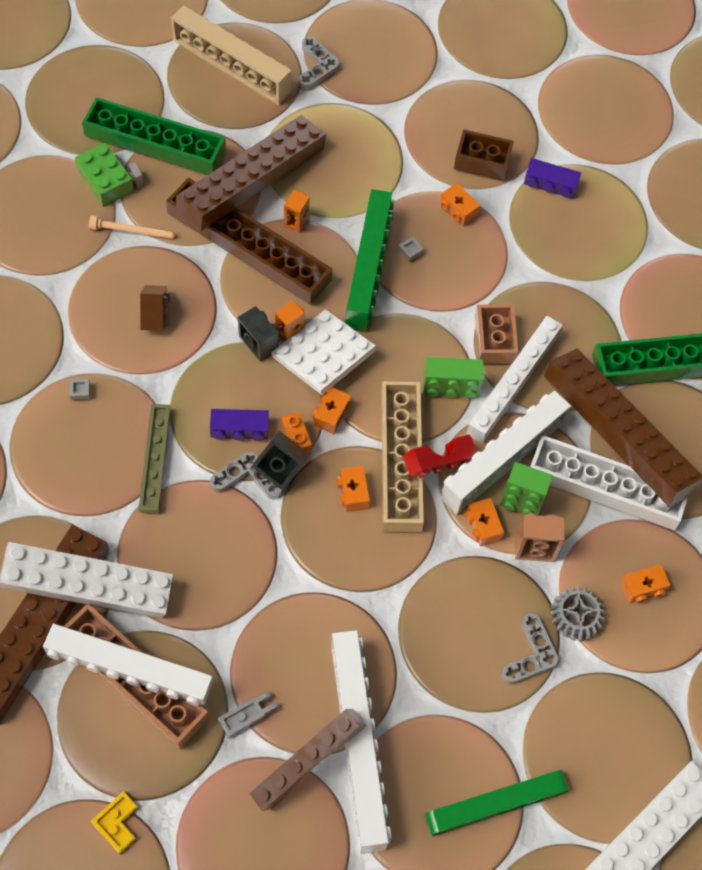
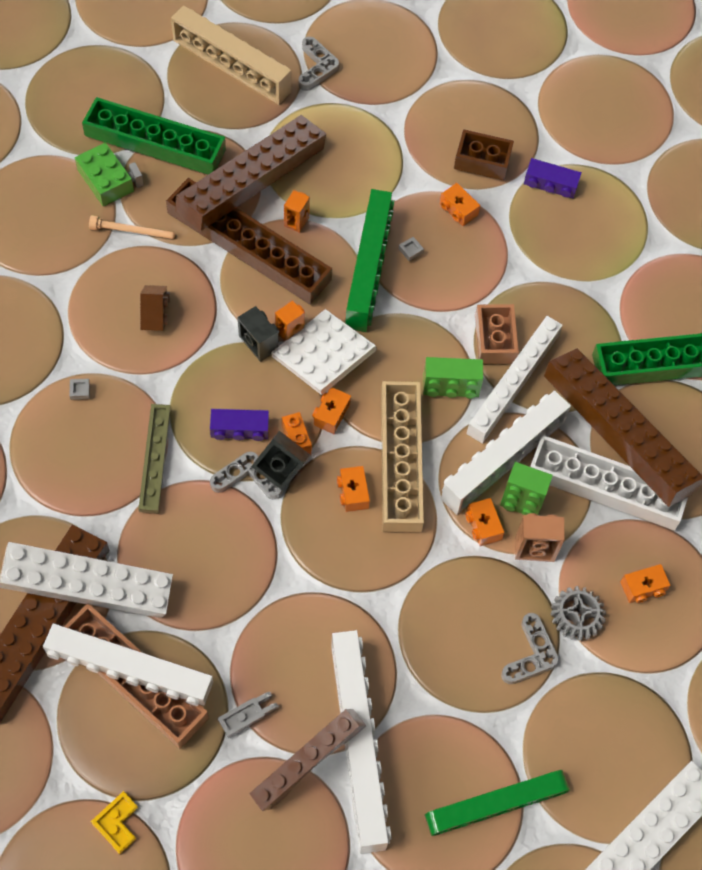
(423, 460): red arch -> none

